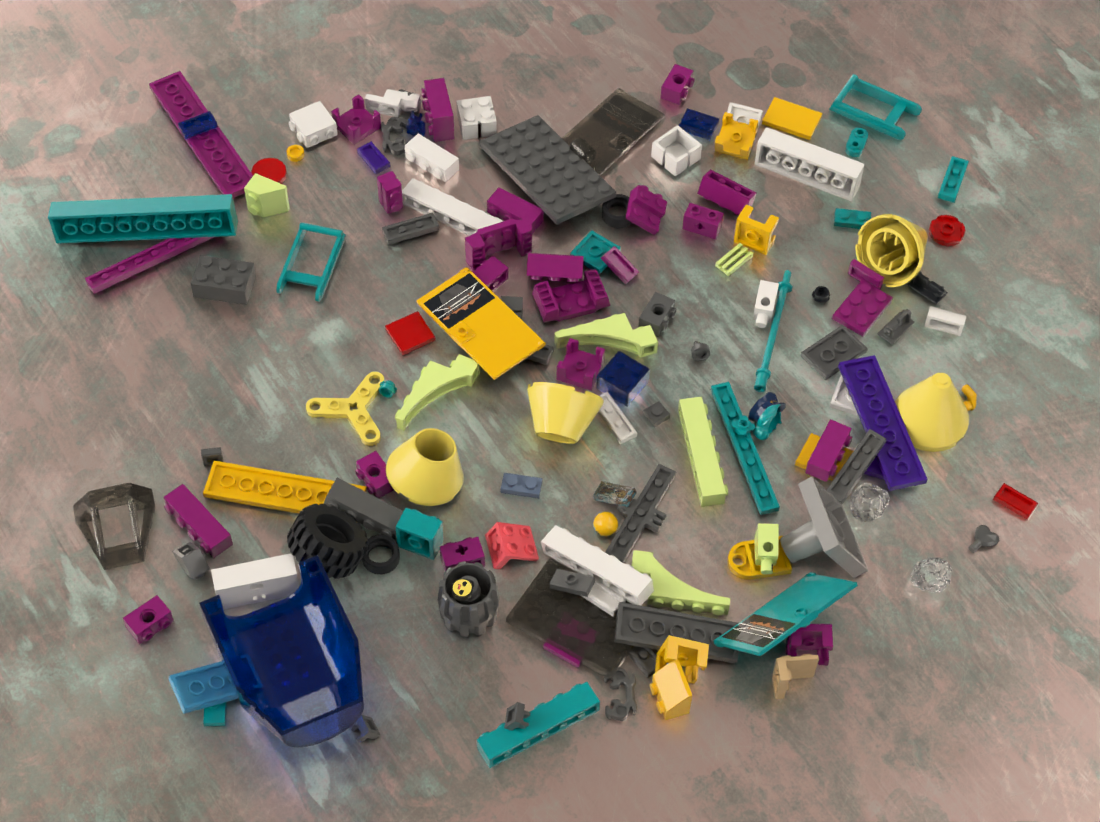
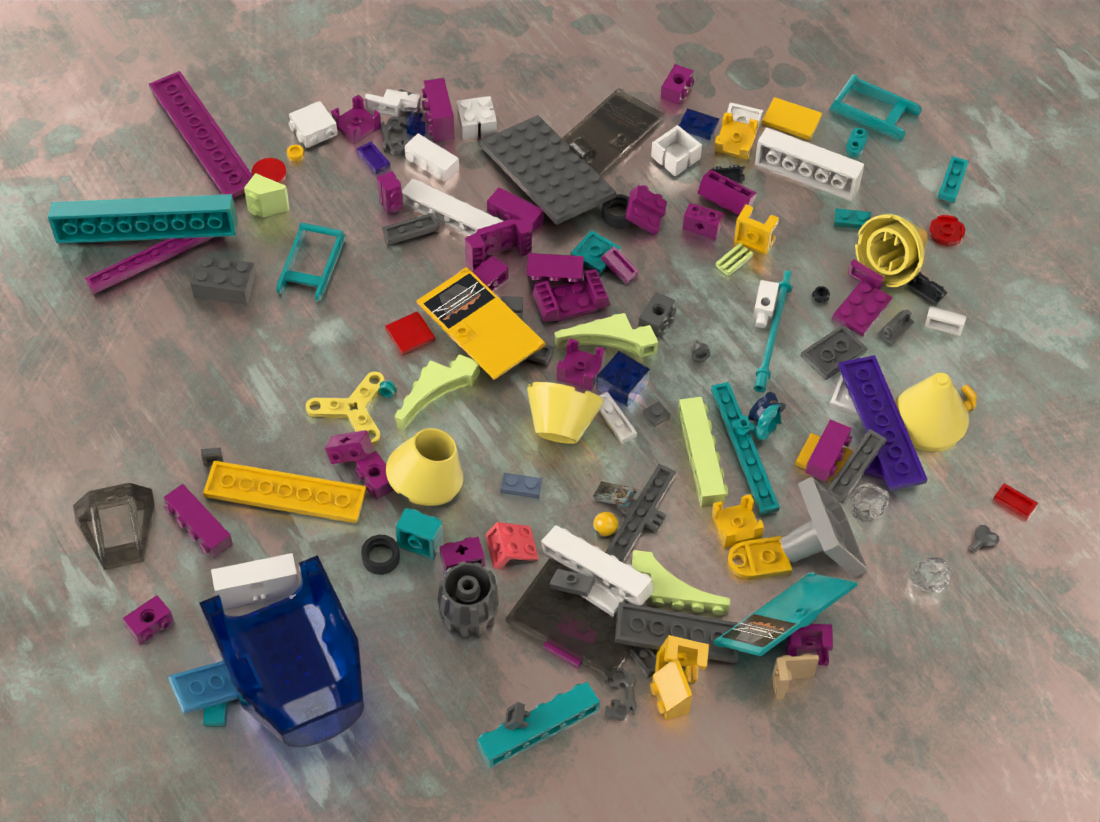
(191, 560): dark grey slope -> none
(197, 125): clear blue plate -> none
(331, 536): black tyre -> none
(348, 447): none -> magenta brick
(364, 507): dark grey brick -> none
(366, 727): dark grey tile -> none
(462, 589): tile -> none
(733, 172): none -> black hinge
(737, 522): none -> yellow panel
(766, 546): yellowish green torso -> none

